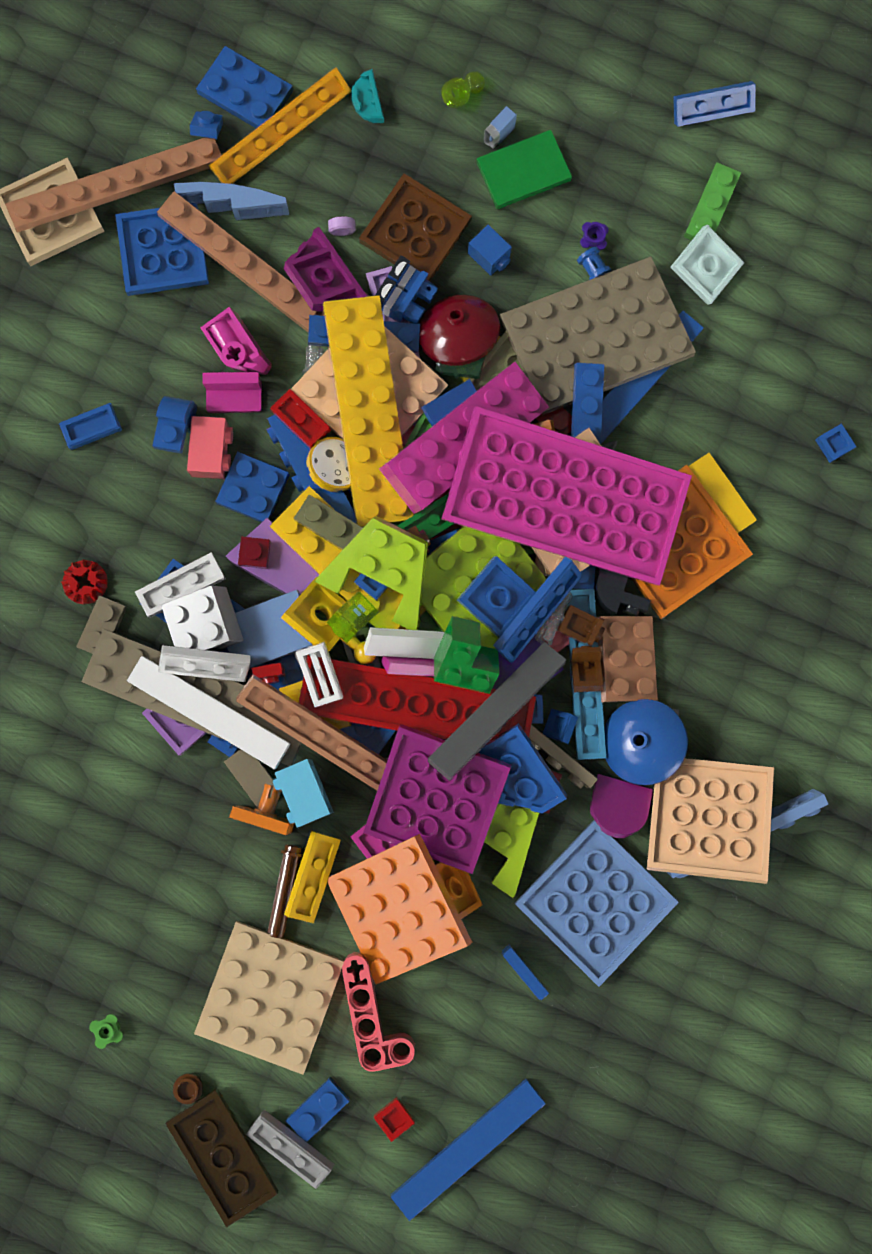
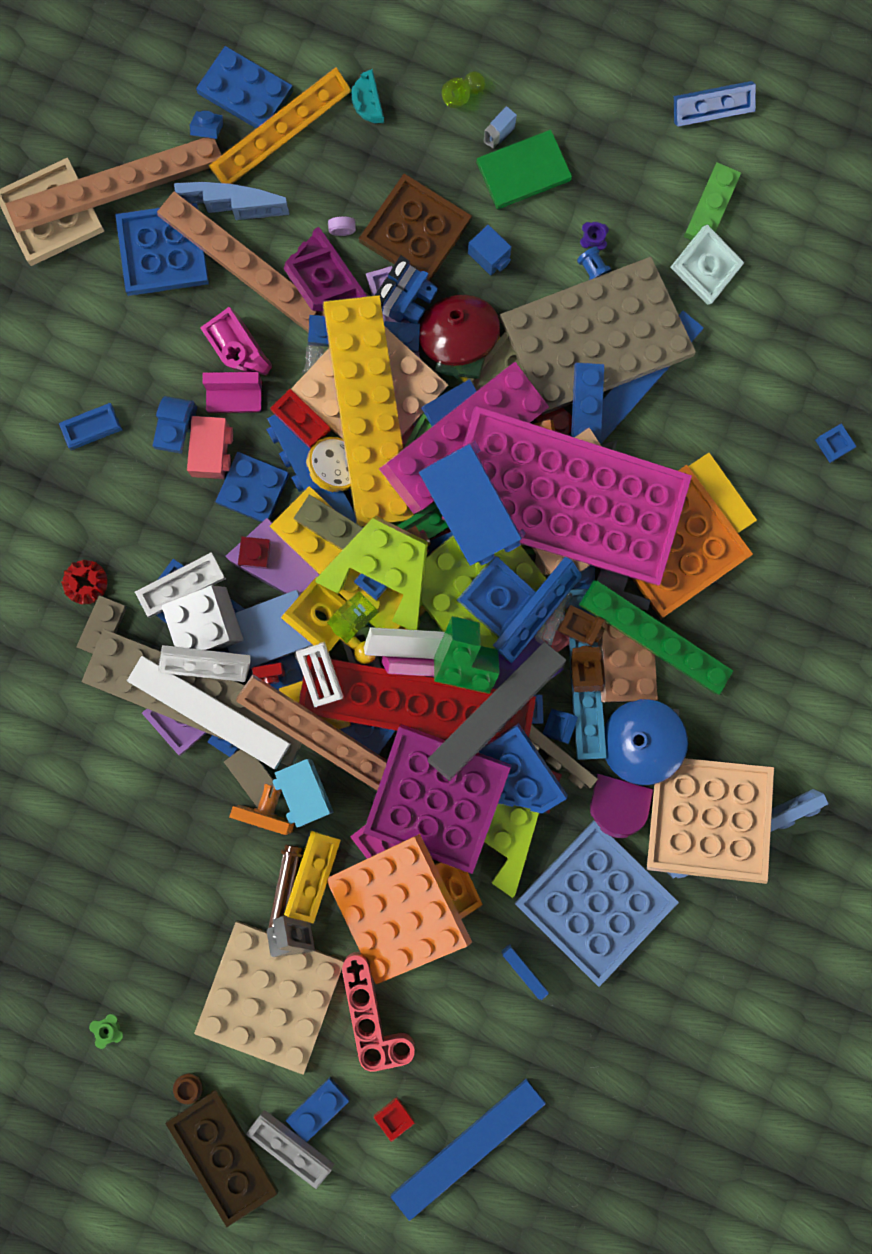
(290, 937): none -> dark grey slope
(471, 505): none -> blue panel
(656, 637): none -> green plate

